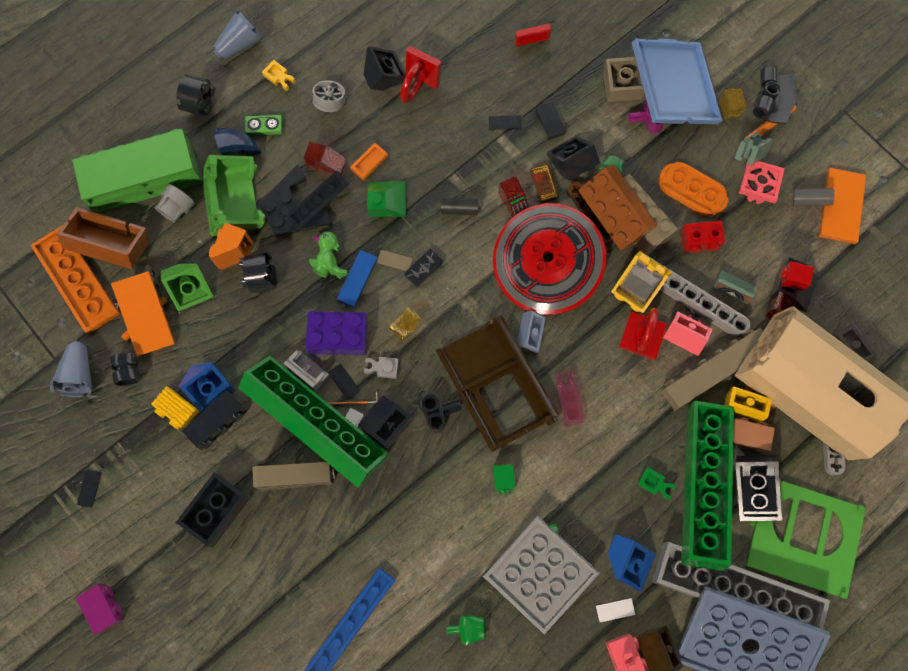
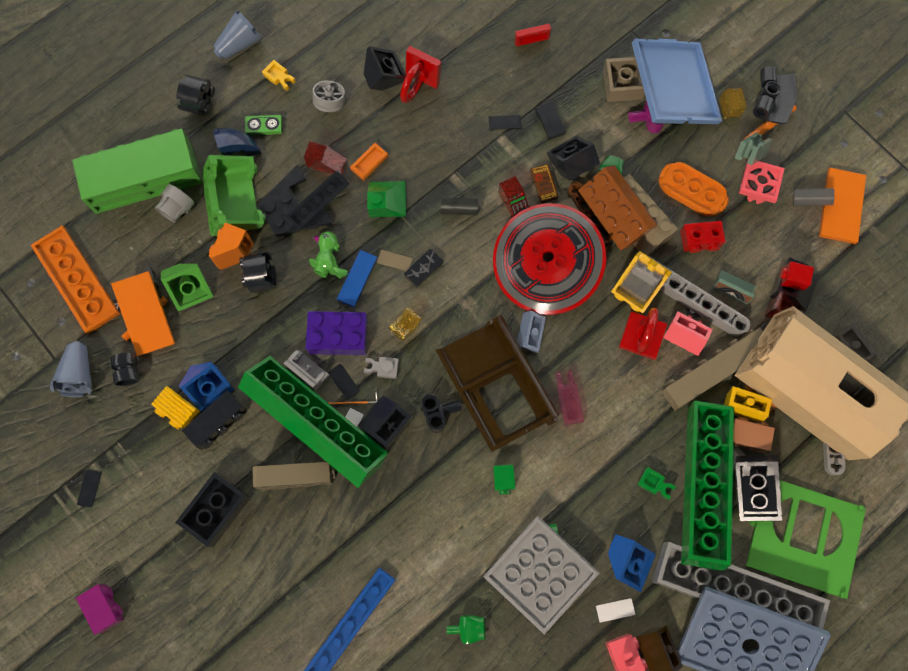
(103, 238): dark orange piece -> none

